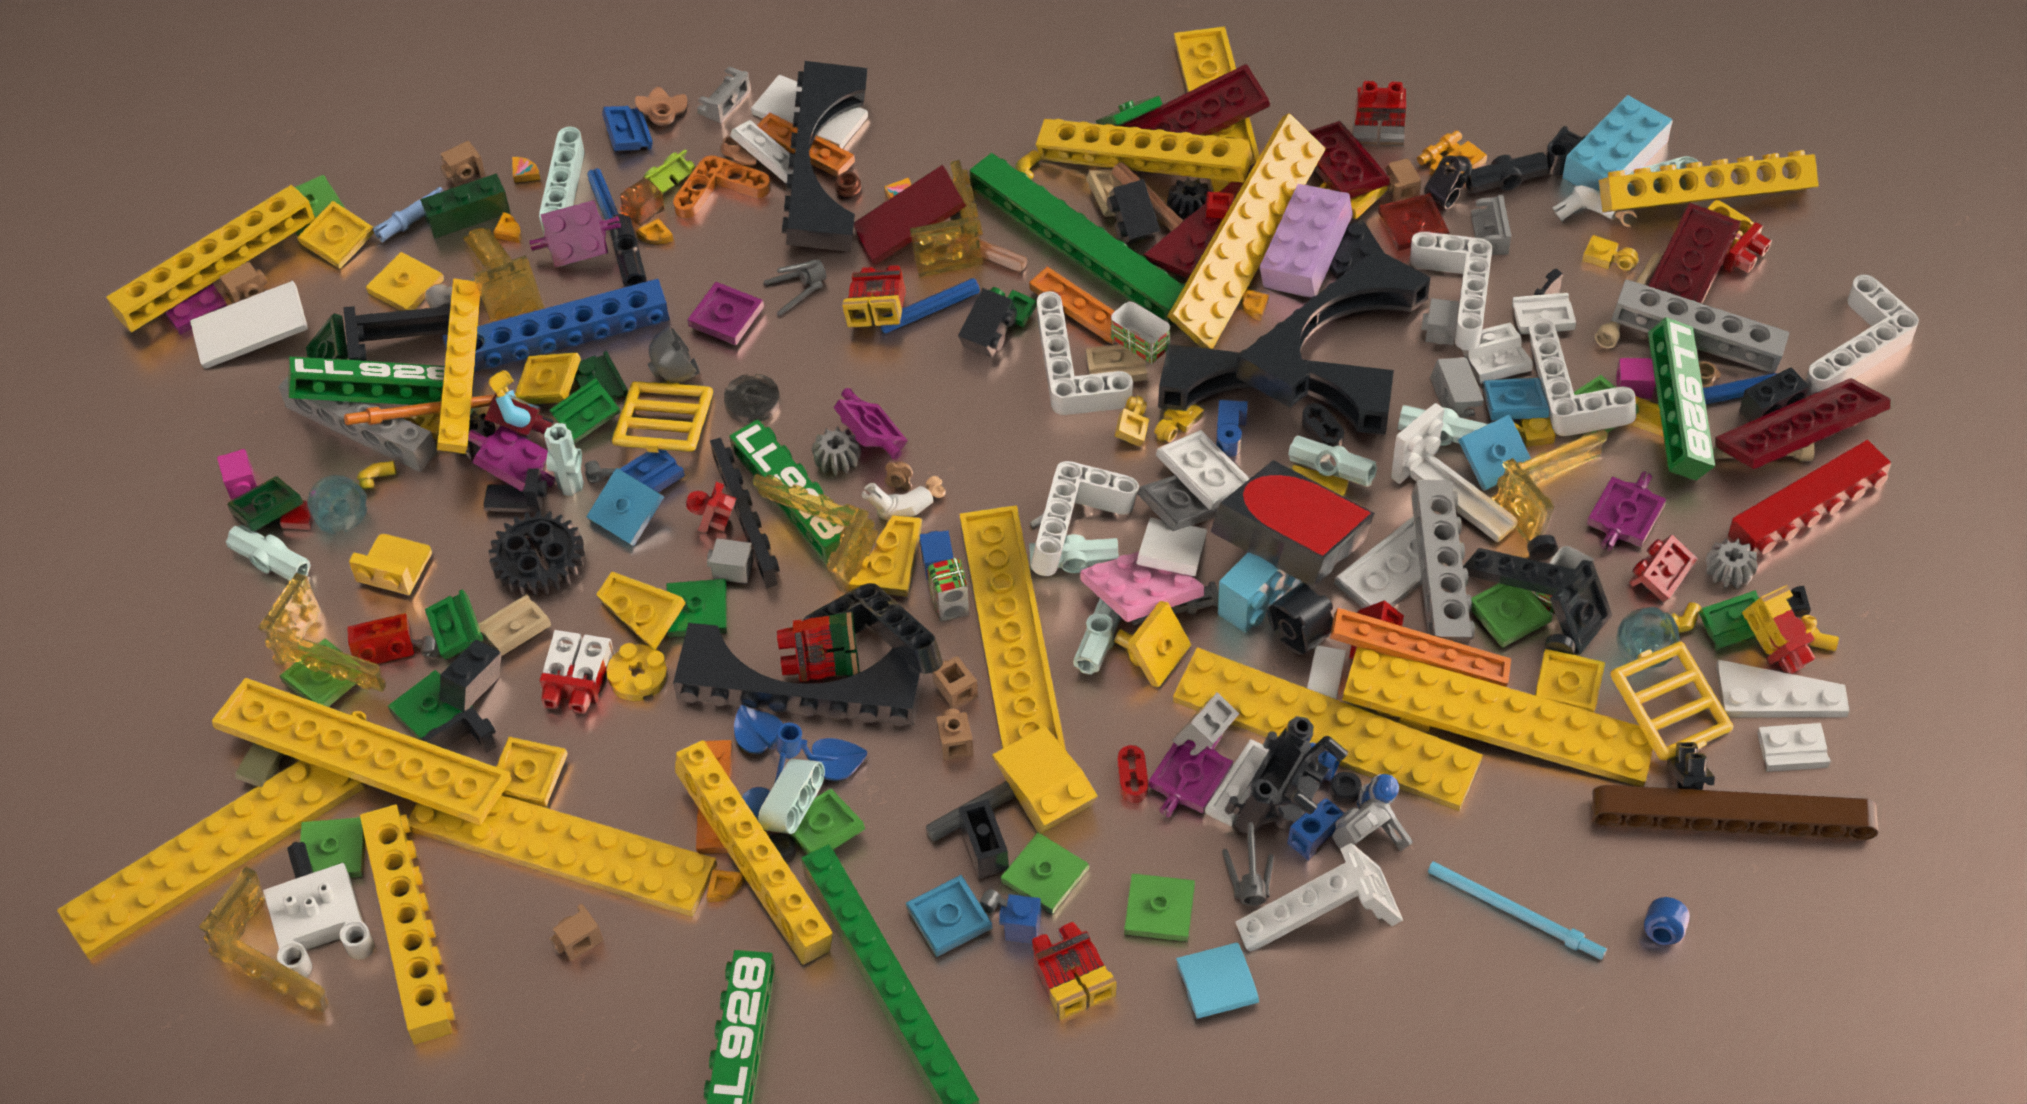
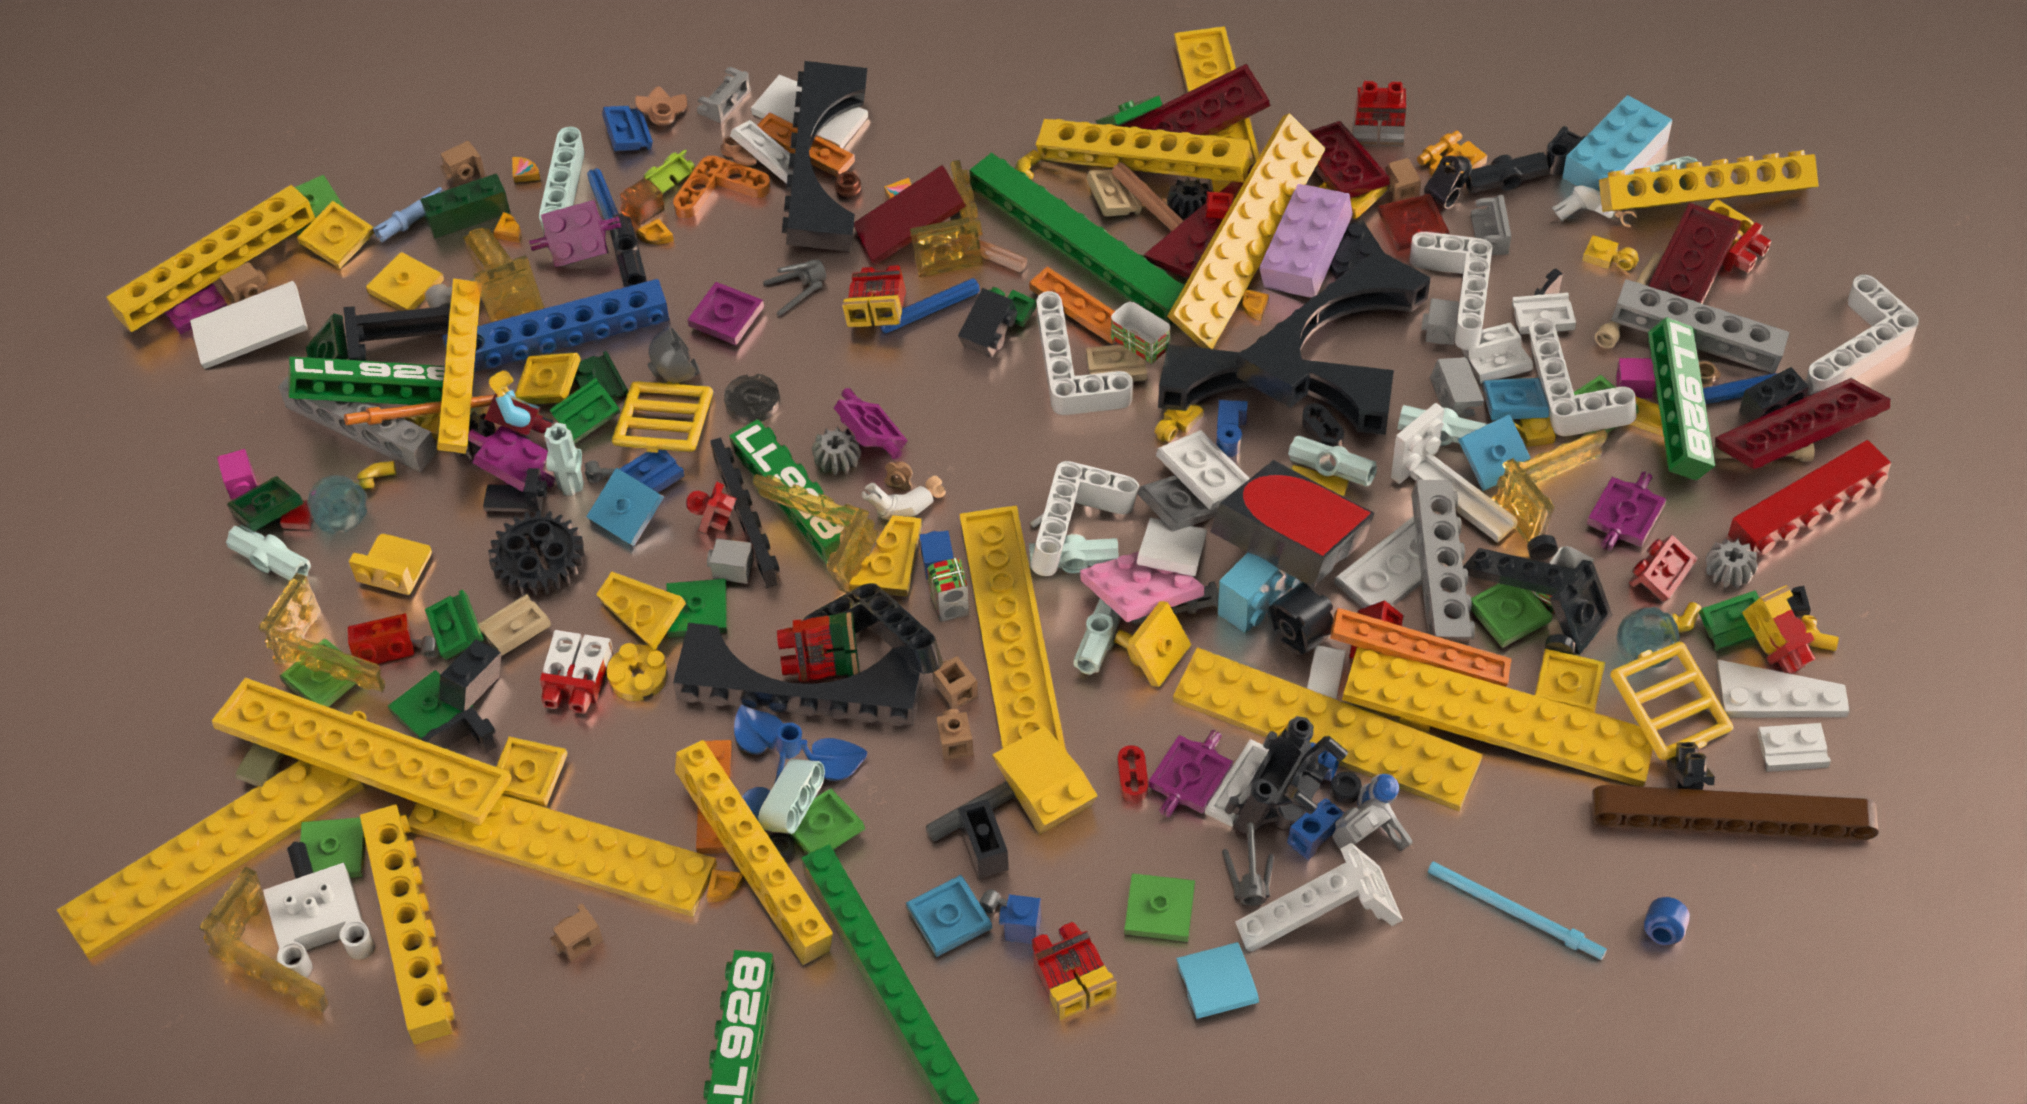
(1045, 872): bright green plate -> none
(1131, 424): yellow plate -> none
(1133, 212): black brick -> none
(1207, 724): light grey hinge -> none

